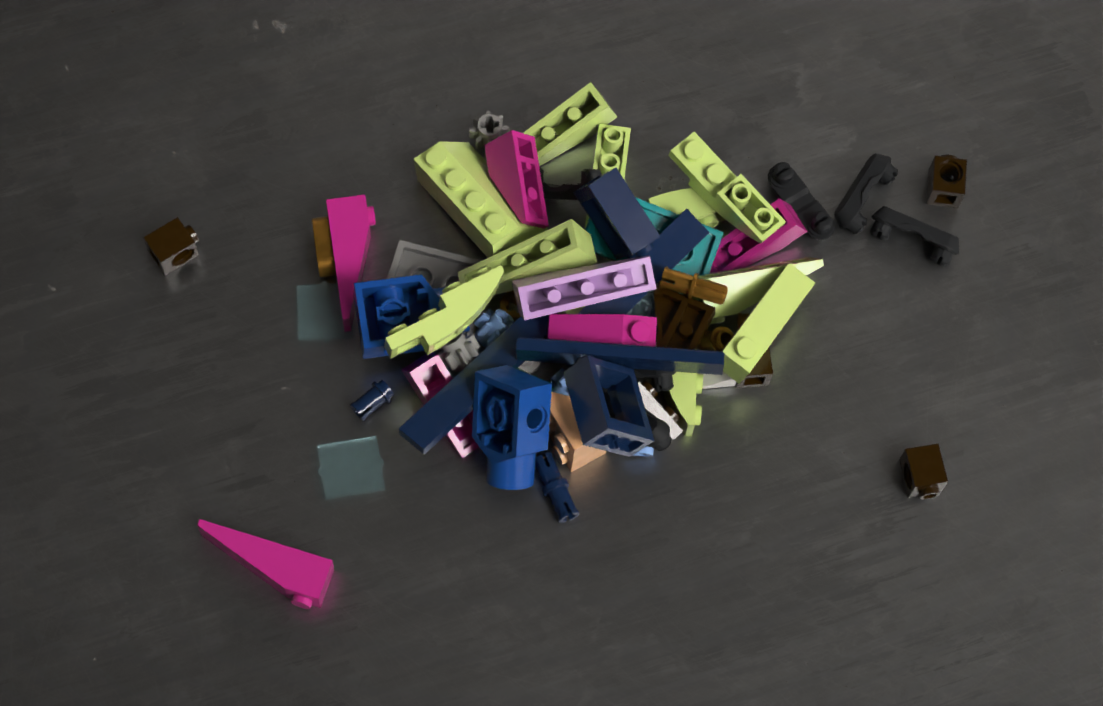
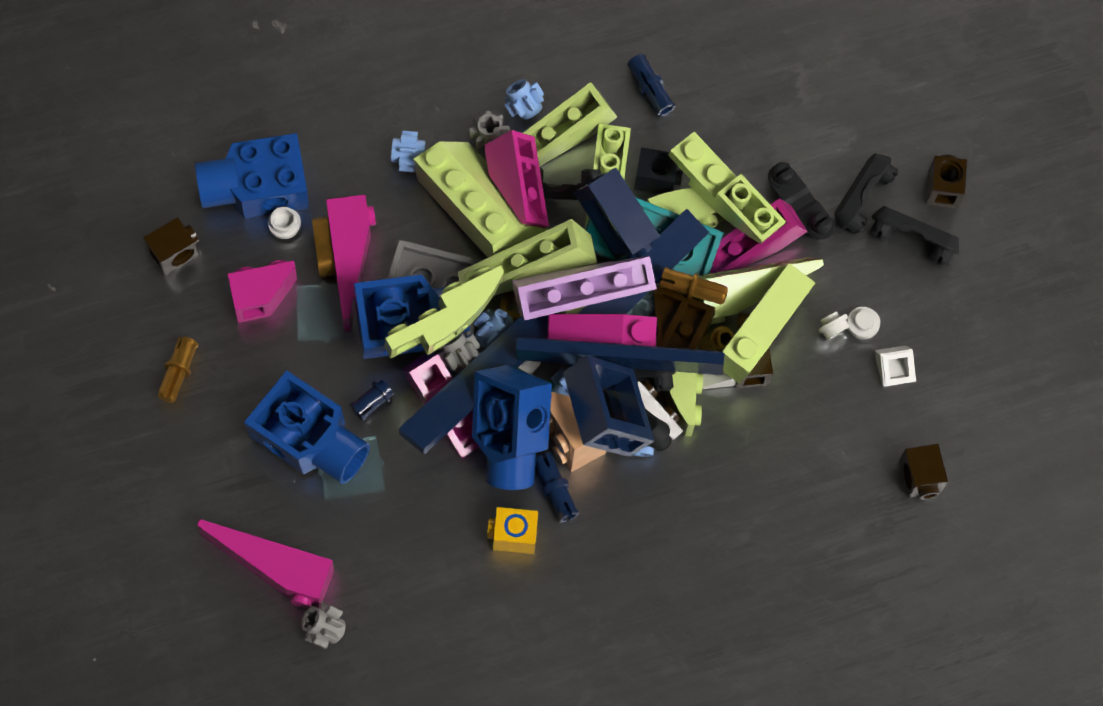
(177, 368): none -> pearl gold axle
(255, 177): none -> blue brick
(261, 289): none -> dark pink slope
(284, 223): none -> white plate
(306, 430): none -> blue brick
(323, 625): none -> light grey gear
(406, 149): none -> light blue gear
(513, 530): none -> yellow brick
(524, 99): none -> light blue gear
(650, 182): none -> black brick
(651, 85): none -> dark blue pin
(833, 325): none -> white plate
(863, 322): none -> white plate
(895, 365): none -> white slope

